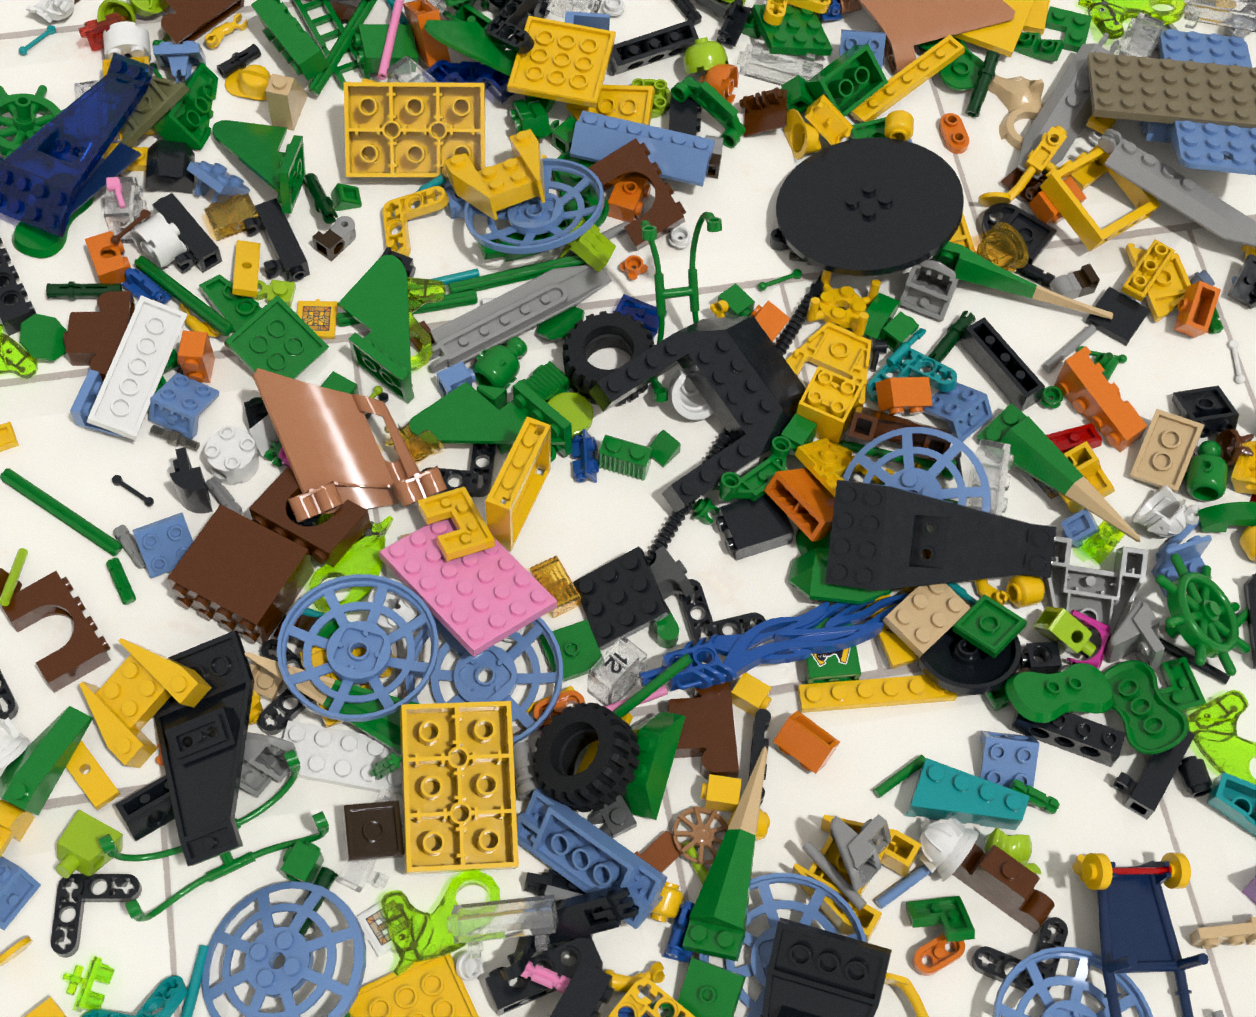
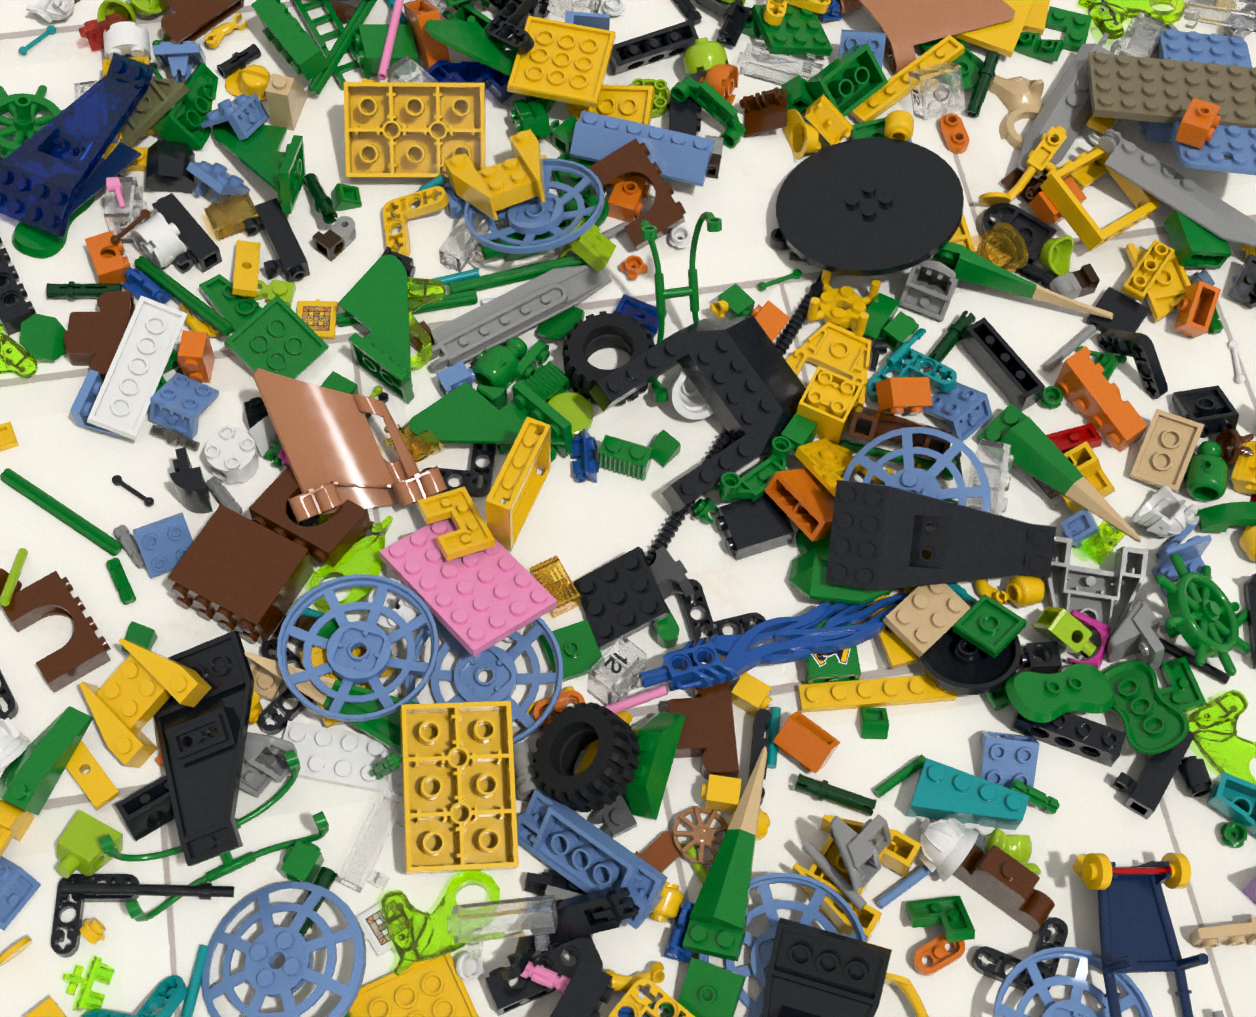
(93, 931): none -> yellow plate
(141, 635): none -> green slope
(203, 891): none -> black bar
(243, 113): none -> medium blue bracket
(373, 831): dark brown tile -> none
(461, 246): none -> clear brick
(537, 354): none -> green plate
(653, 685): green bar -> none
(774, 726): none -> teal piece
(834, 794): none -> dark green pin
(874, 723): none -> green slope
(937, 90): none -> clear brick
(1056, 254): none -> lime helmet
(1144, 355): none -> black beam
(1194, 243): none -> green brick
(1198, 123): none -> orange brick
(1236, 828): none -> green plate

